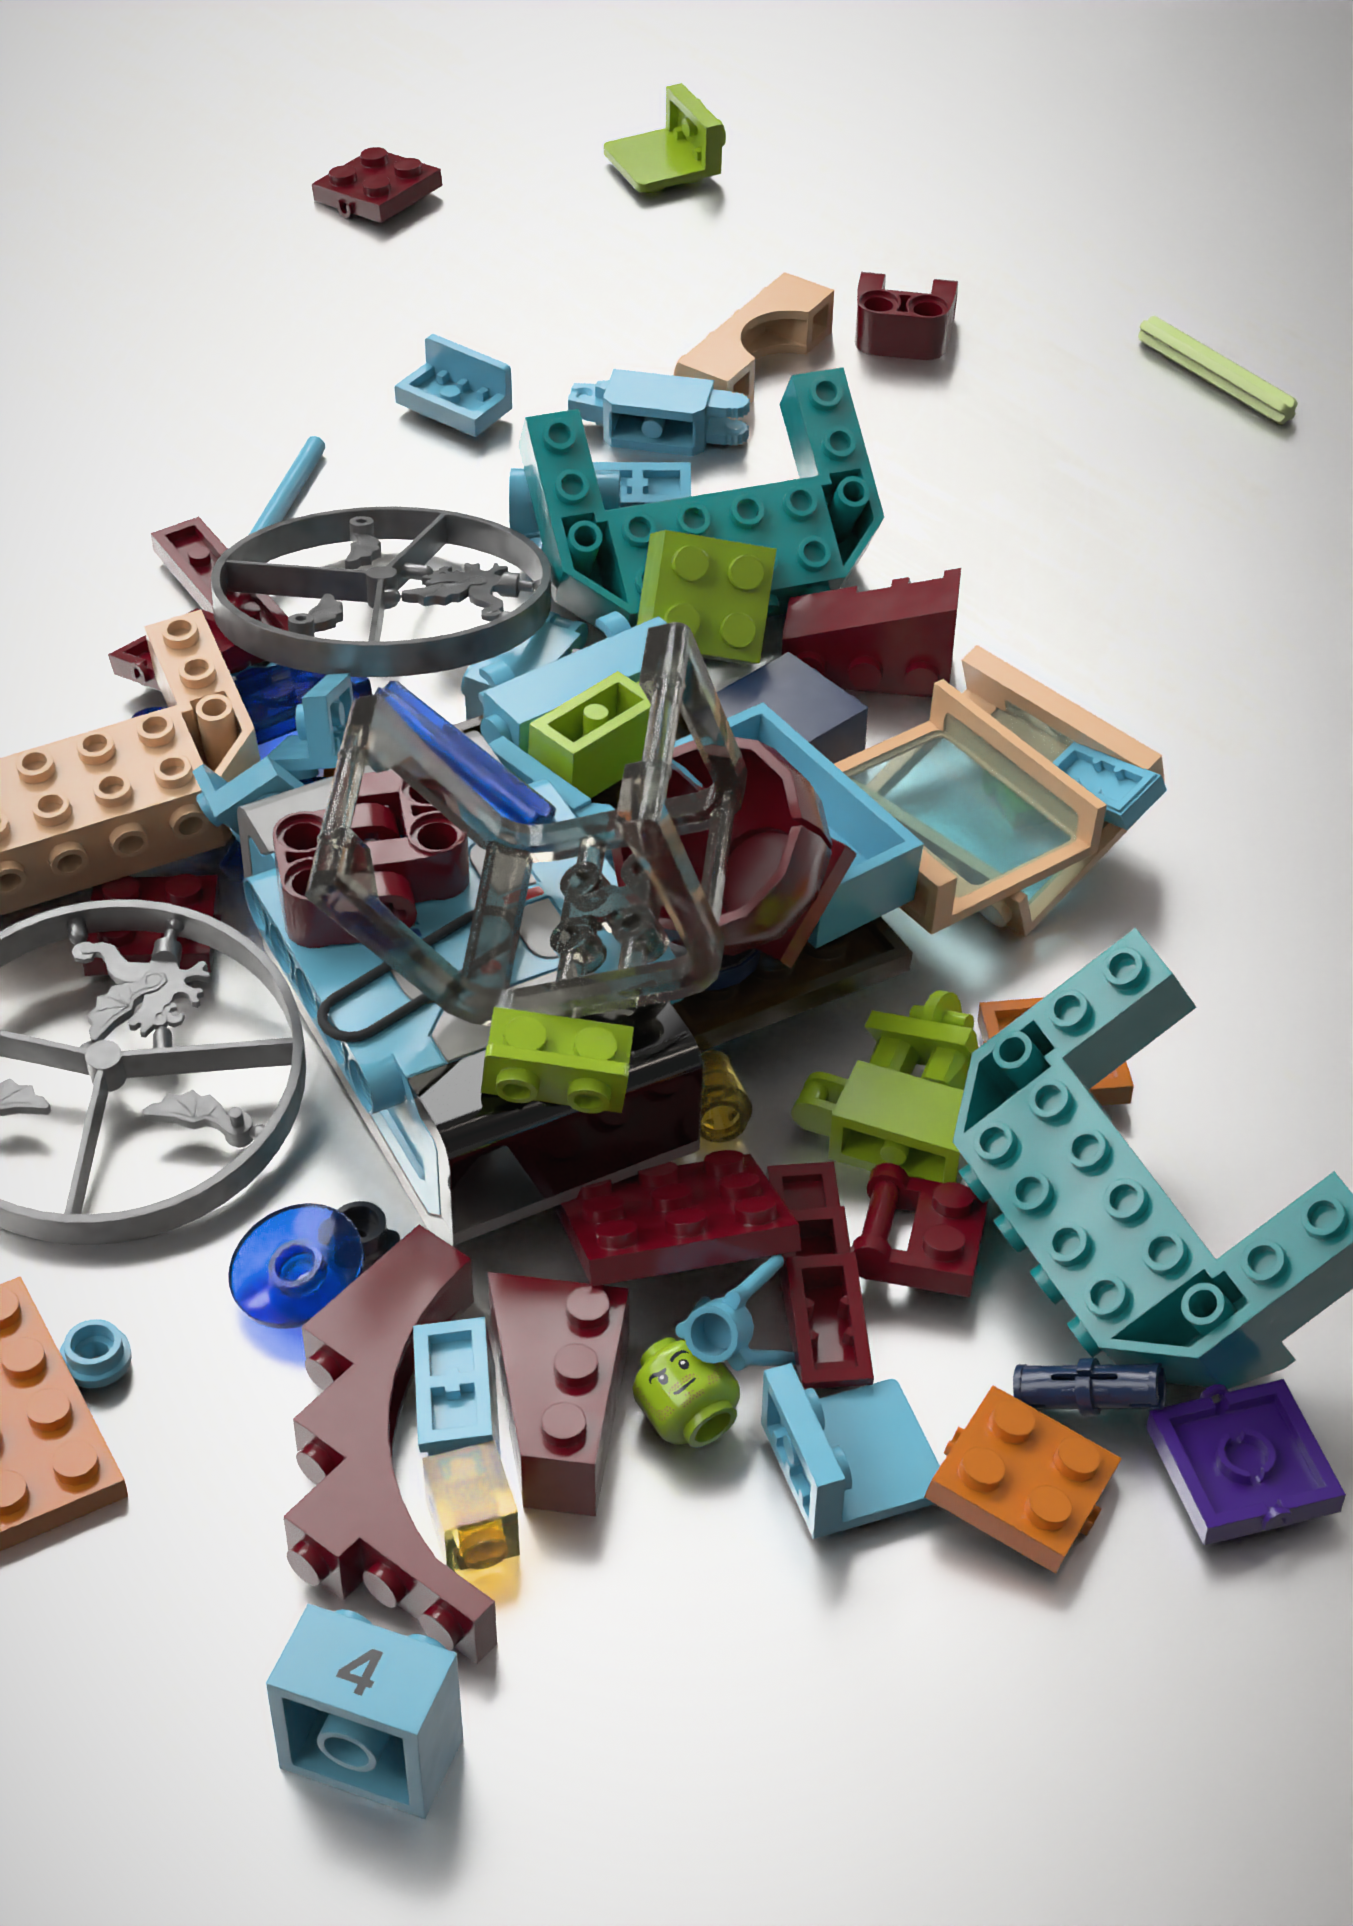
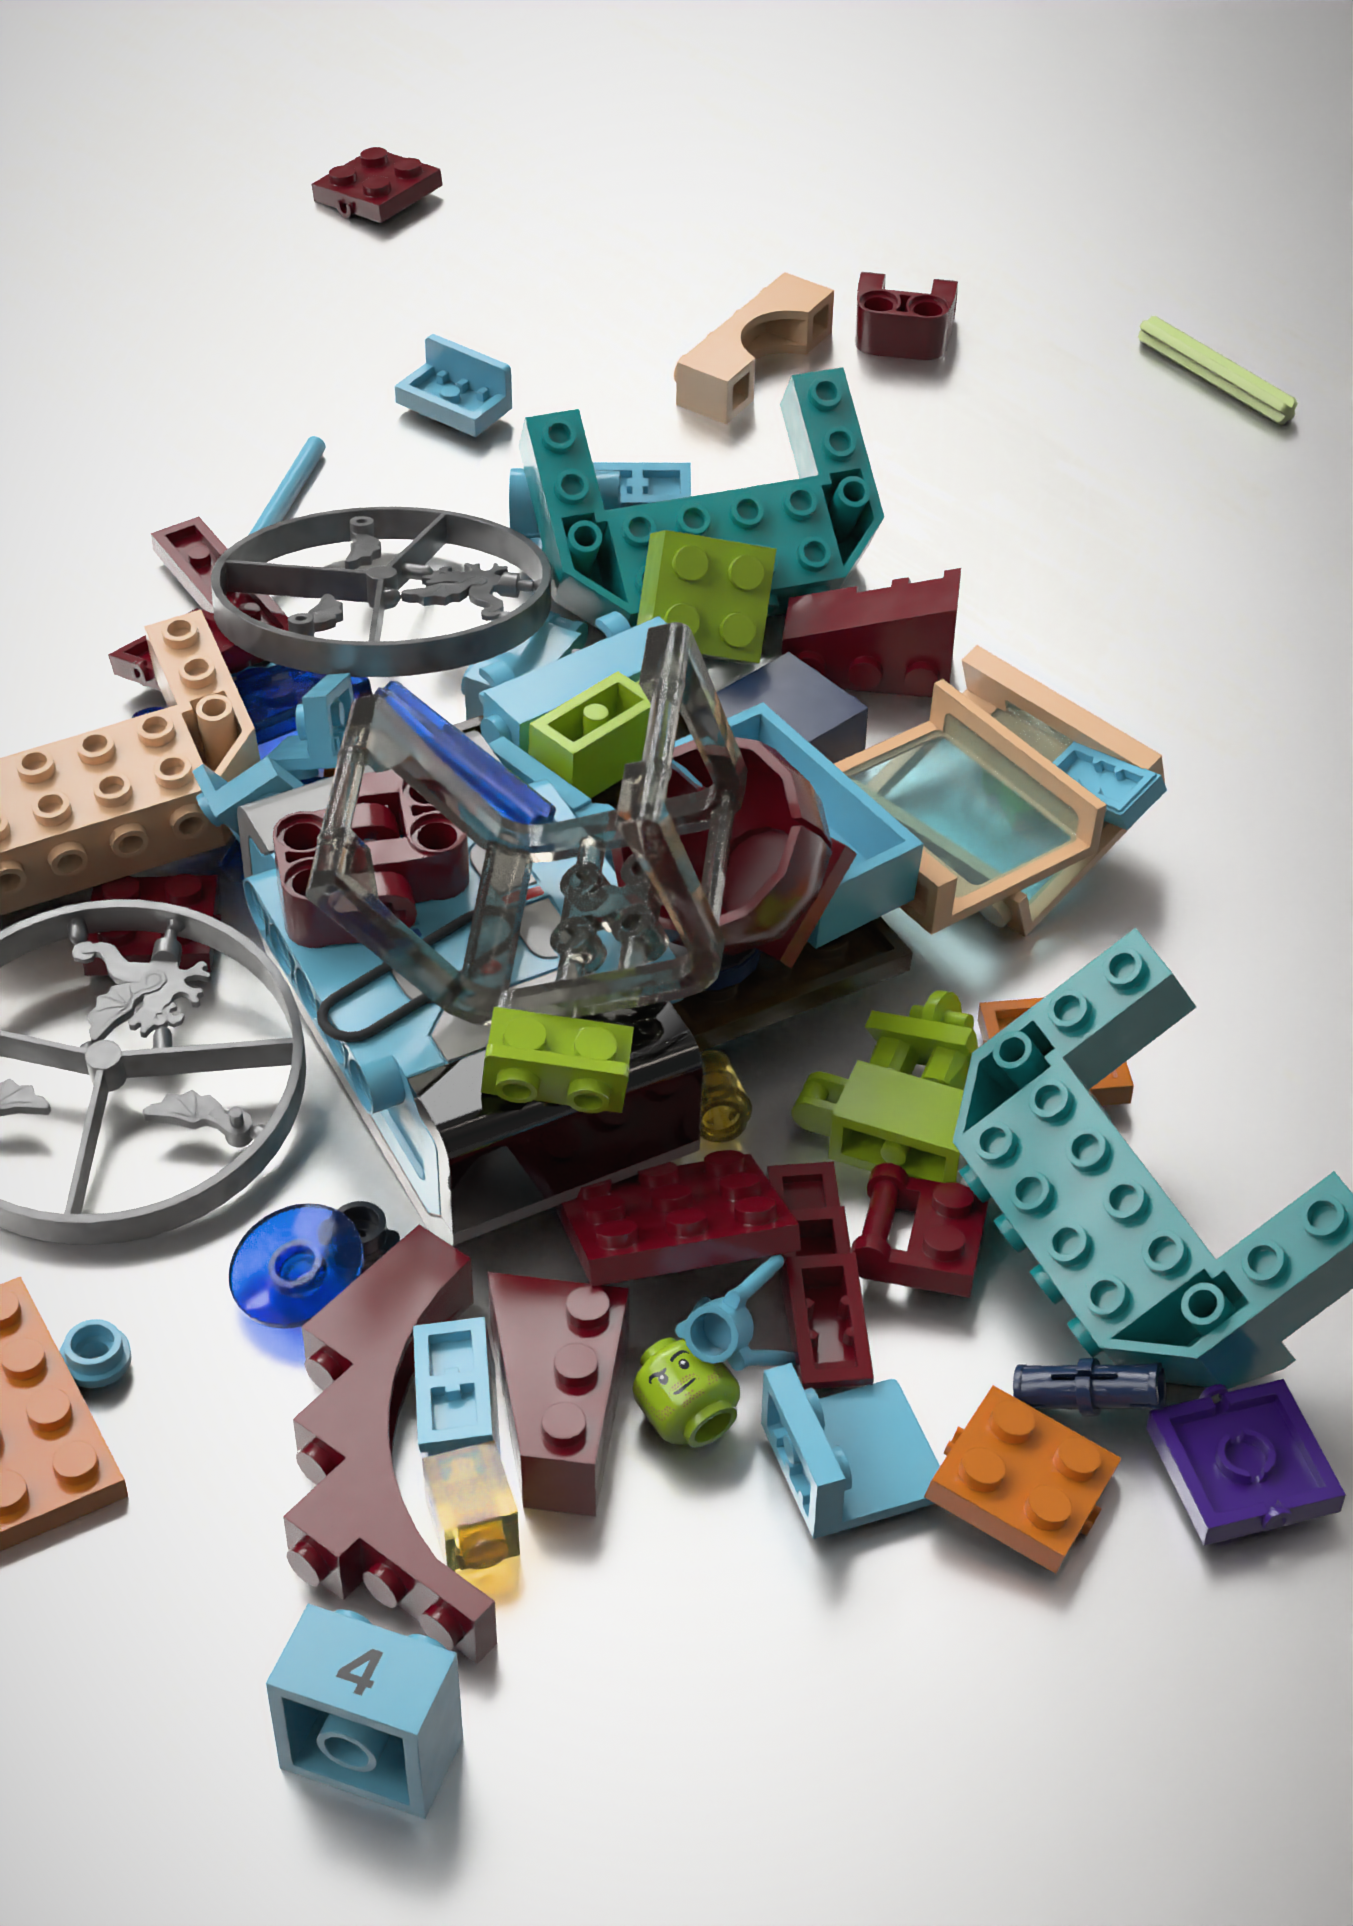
(661, 412): medium azure hinge -> none
(674, 155): lime bracket -> none

